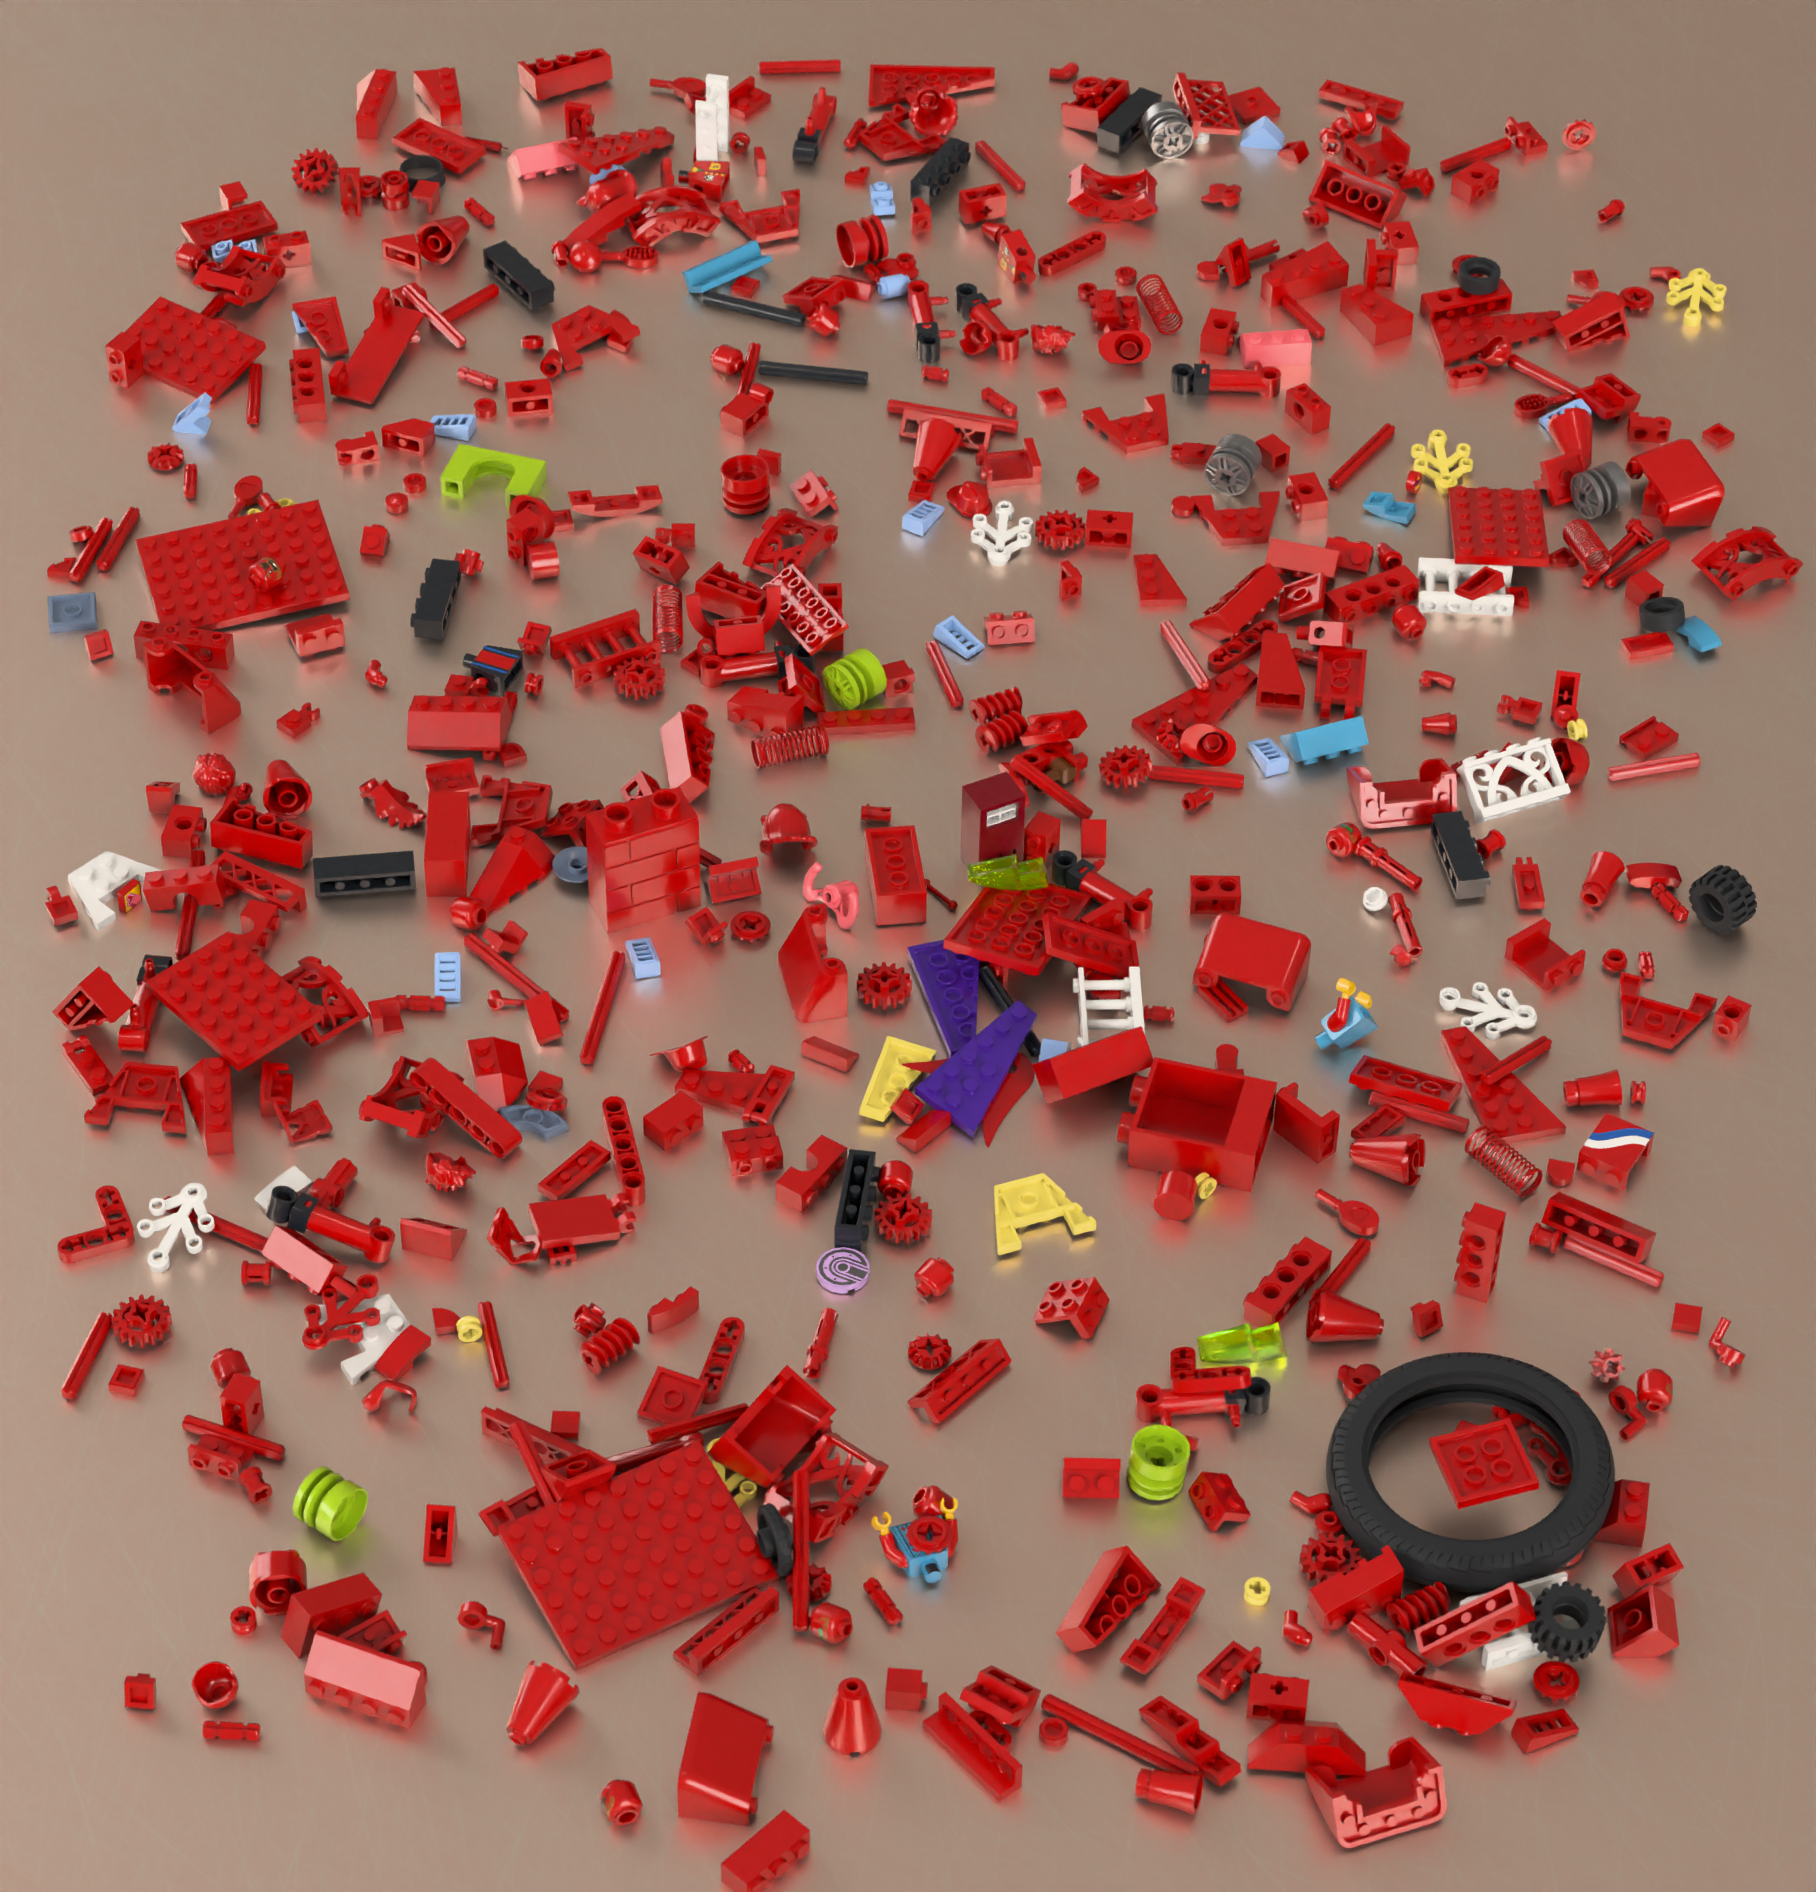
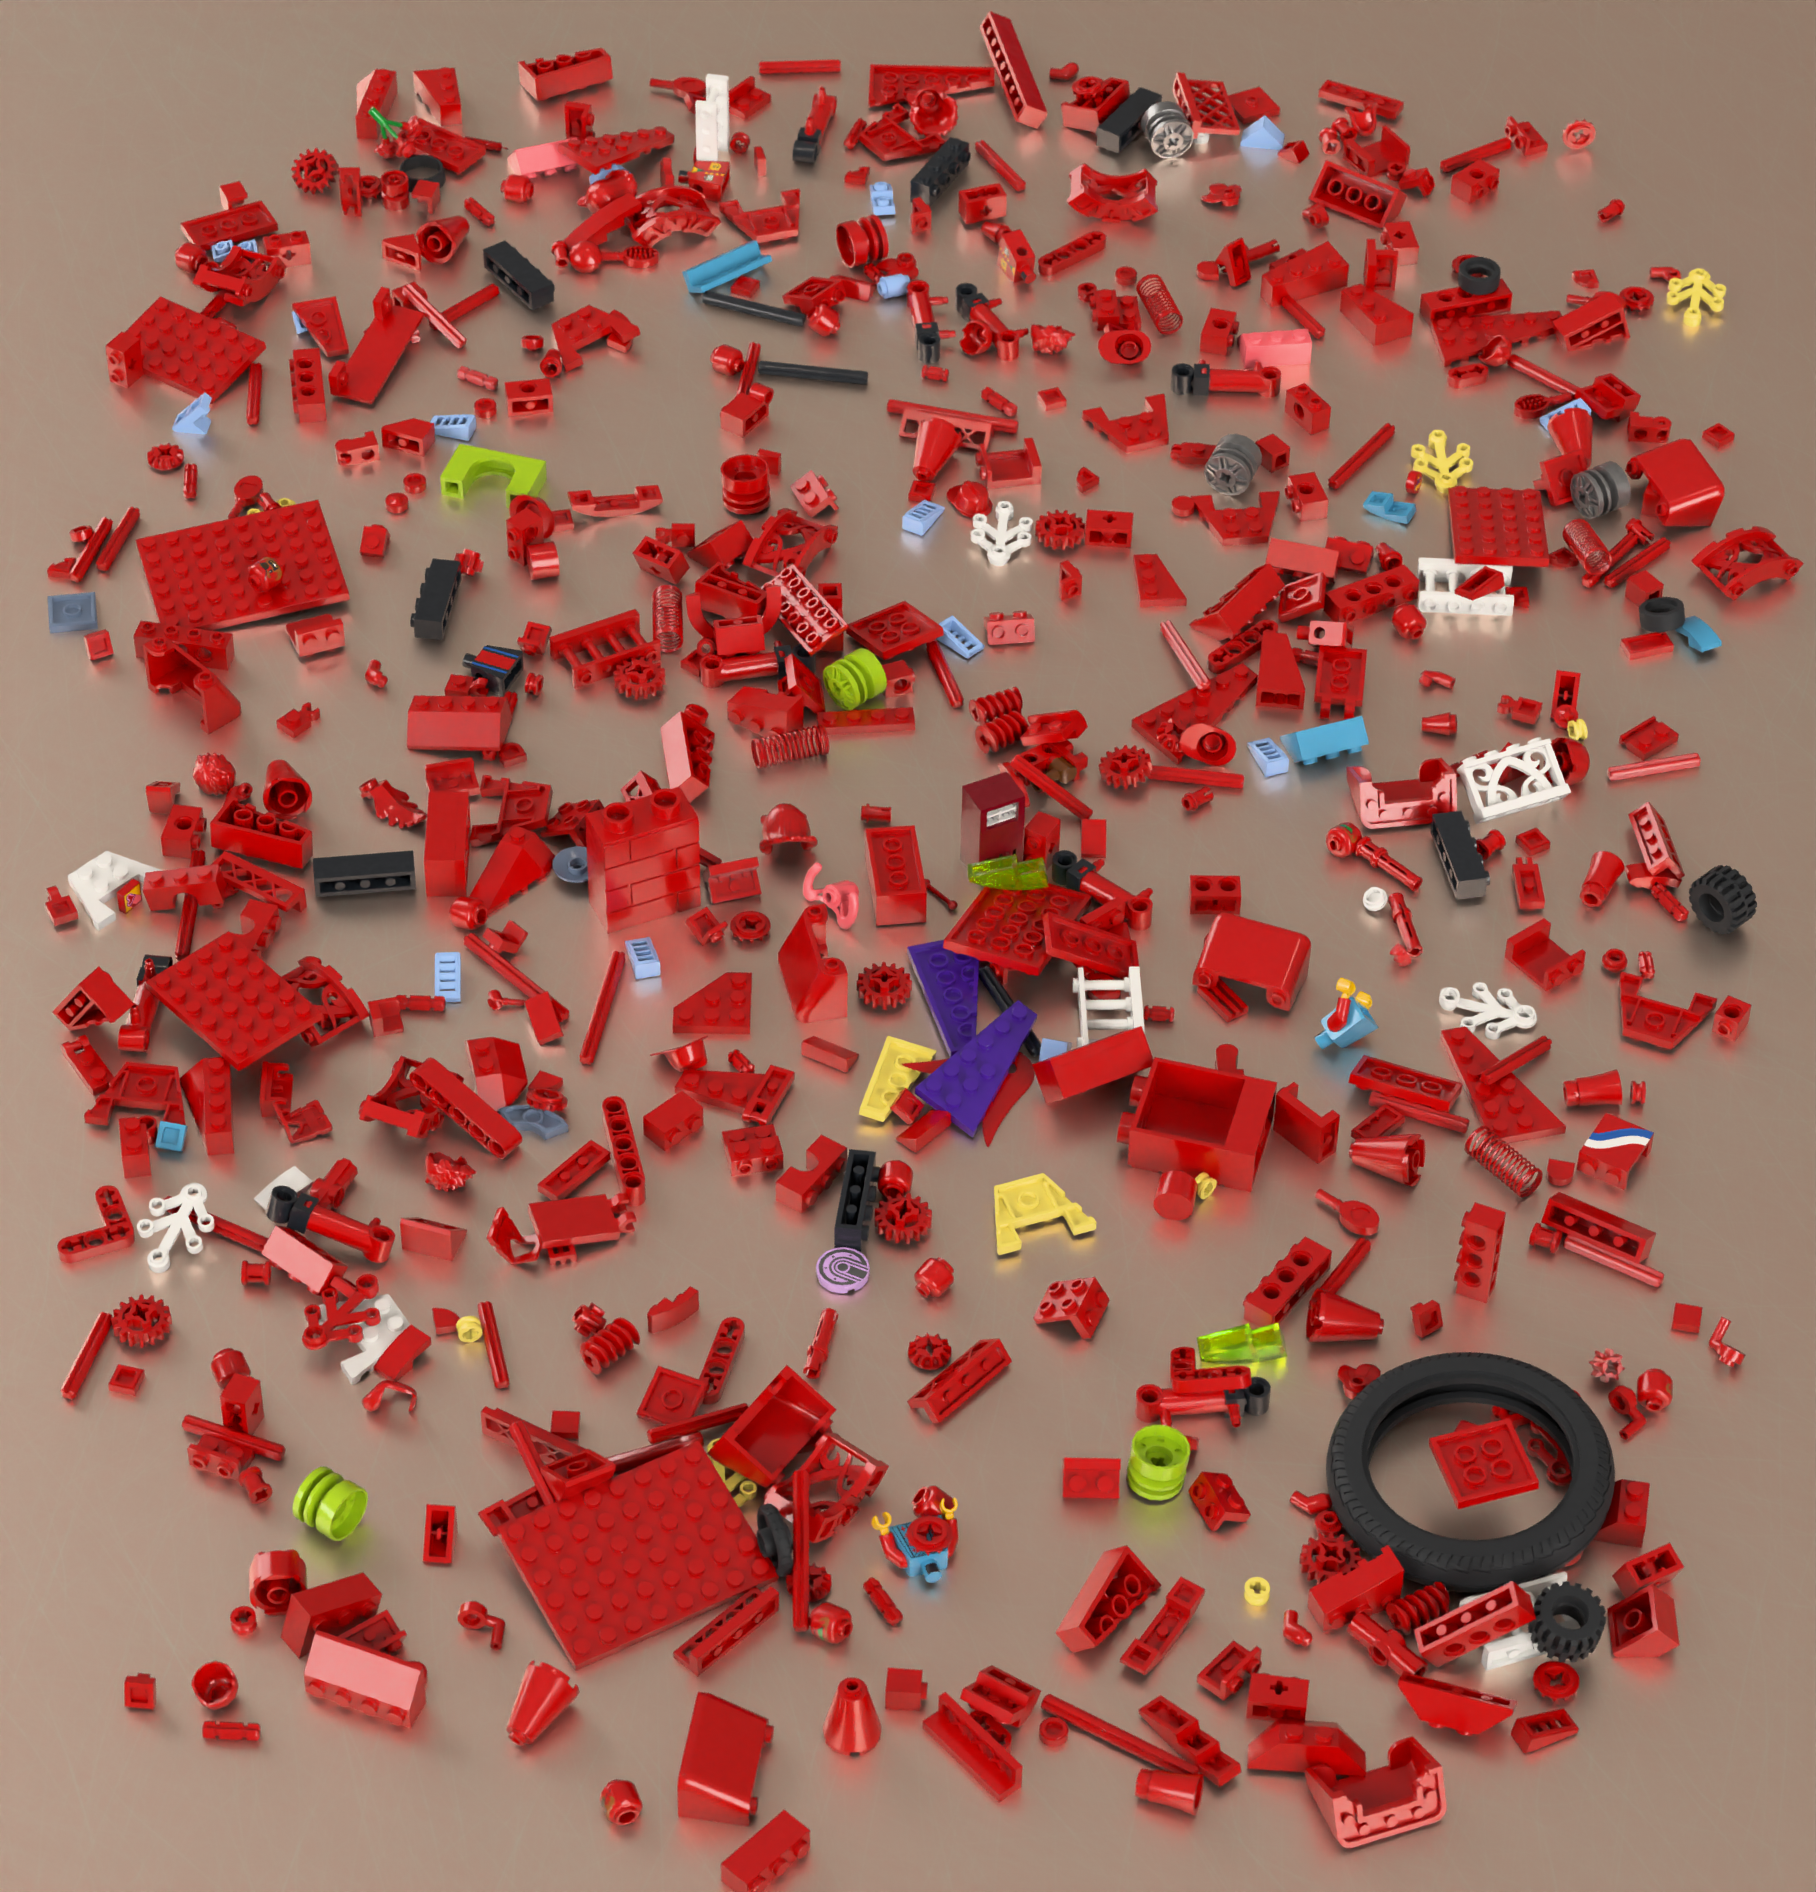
(135, 1138): none -> red hinge
(171, 1136): none -> dark azure plate
(403, 147): none -> red plant
(517, 188): none -> red head
(718, 1007): none -> red plate
(723, 546): none -> red slope
(894, 630): none -> red plate
(1013, 70): none -> red brick
(1532, 842): none -> red tile
(1655, 841): none -> fence

